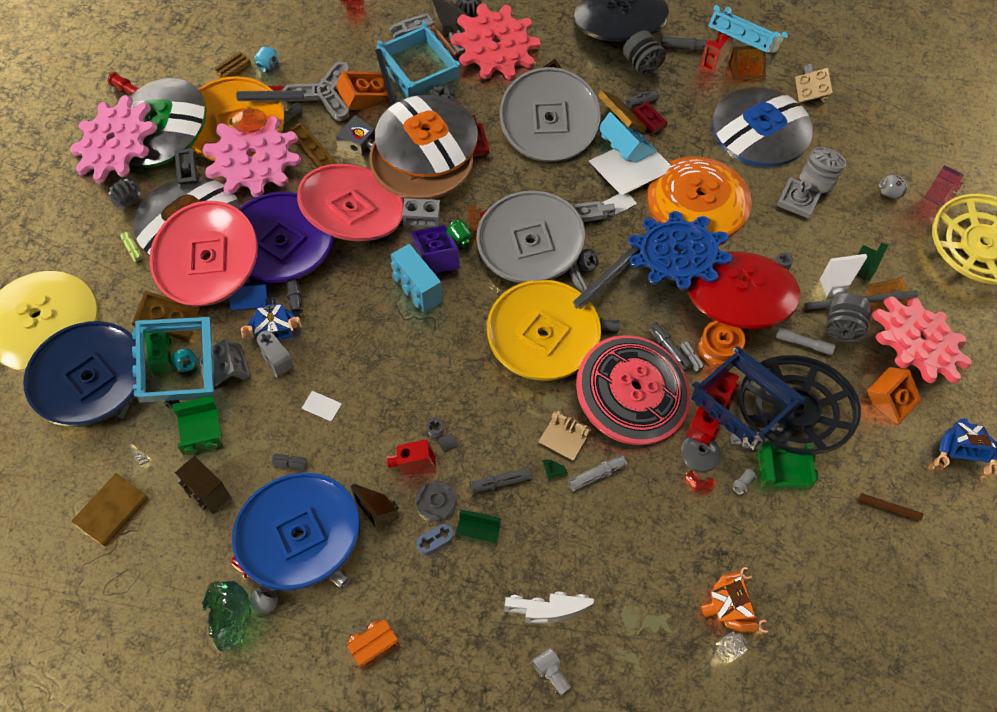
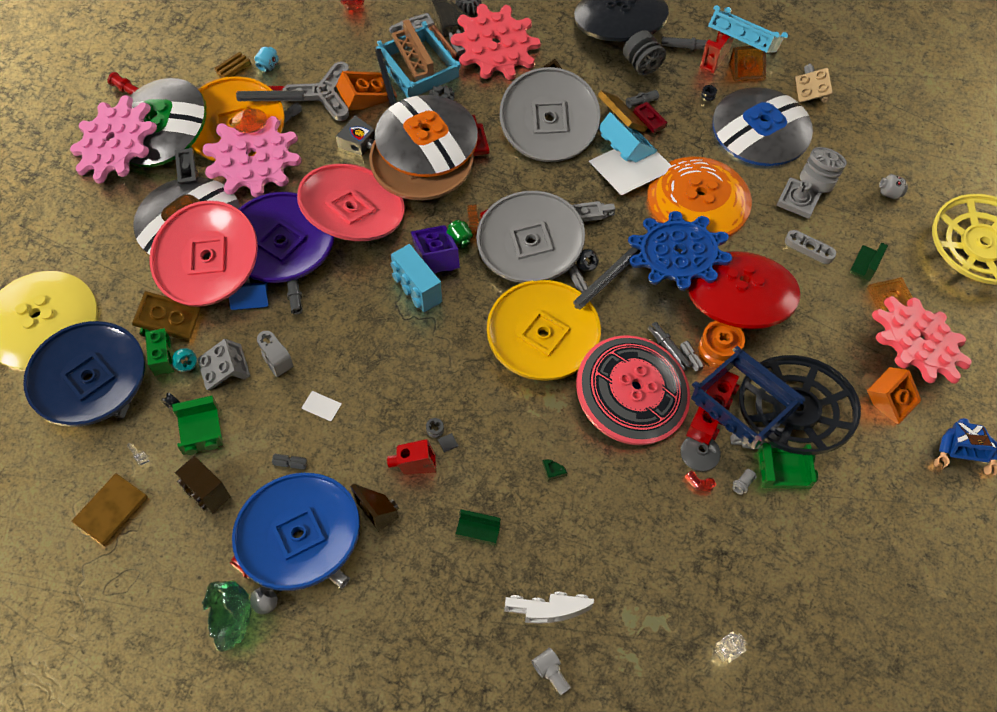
(124, 193): dark grey gear -> none
(131, 246): yellowish green axle -> none
(166, 325): medium azure window -> none
(273, 319): torso -> none
(311, 146): pearl gold tile -> none
(372, 644): orange brick -> none
(418, 51): none -> medium nougat fence
(421, 212): light grey brick -> none
(436, 501): flat silver tile -> none
(437, 543): sand blue beam -> none
(476, 486): dark grey pin -> none
(565, 435): tan hinge -> none
(598, 472): light grey pin -> none
(609, 325): dark grey pin -> none
(621, 202): white sticker -> none
(709, 92): none -> black bush
(734, 604): torso -> none
(785, 256): dark grey bush -> none
(793, 337): light grey piece -> none
(796, 245): none -> light grey beam
(840, 274): white slope -> none
(848, 317): dark grey wheel -> none
(891, 506): reddish brown bar -> none
(899, 295): dark grey bar -> none
(944, 185): clear pink brick -> none

